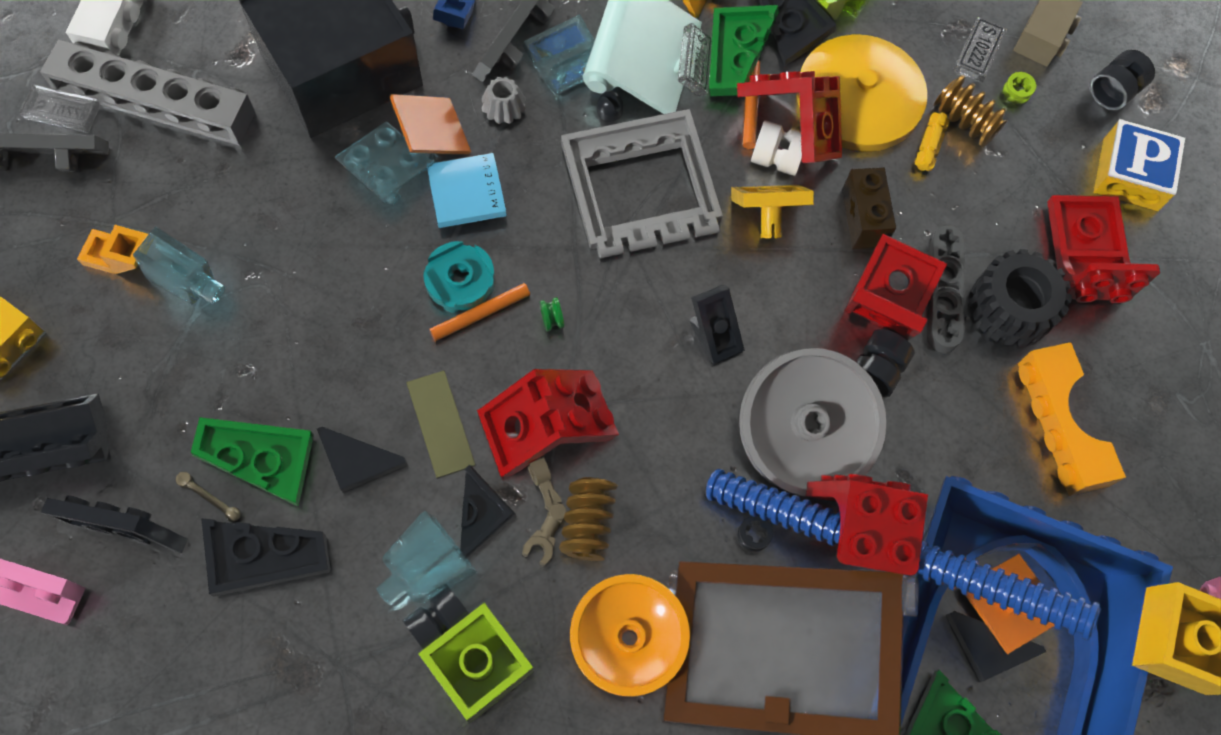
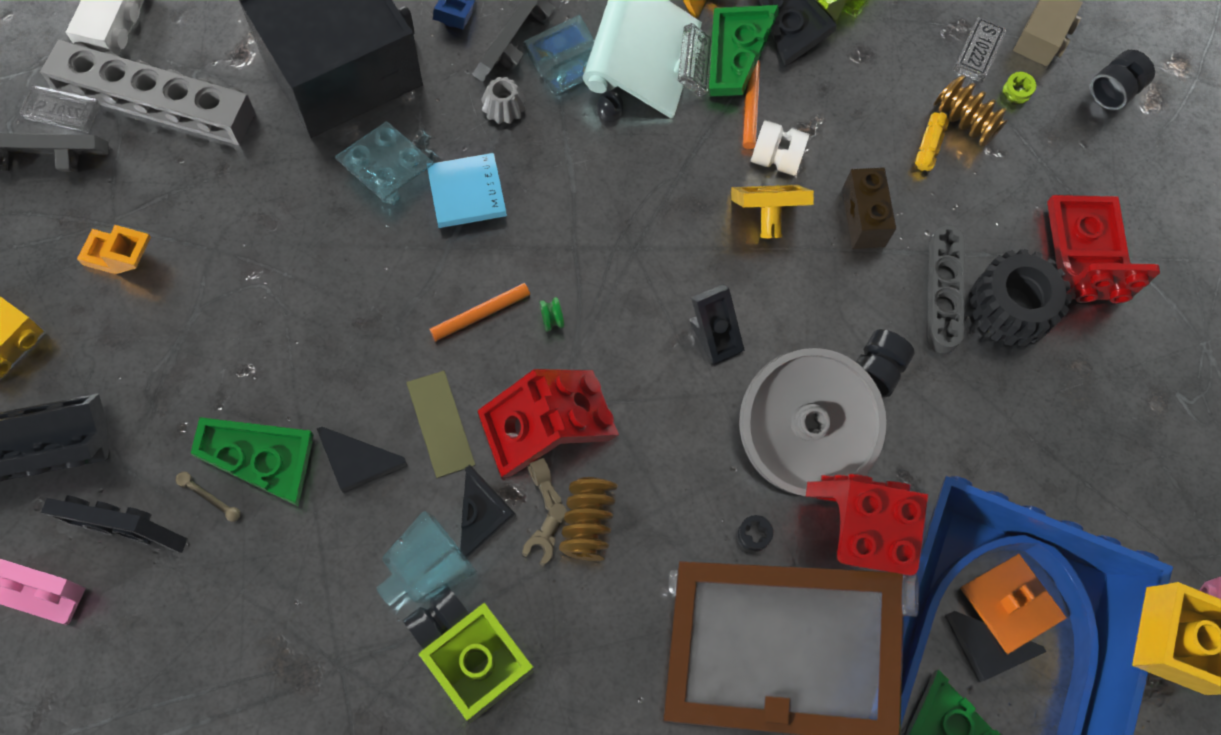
(177, 268): clear light blue torso -> none
(259, 556): black wing -> none
(430, 124): piece -> none
(465, 258): teal plate -> none
(633, 140): light grey hinge -> none
(635, 606): light orange dish -> none
(818, 109): red bracket -> none
(878, 89): yellow dish -> none
(892, 308): red bracket -> none
(933, 564): blue piece -> none
(1081, 460): light orange arch -> none
(1139, 165): piece -> none

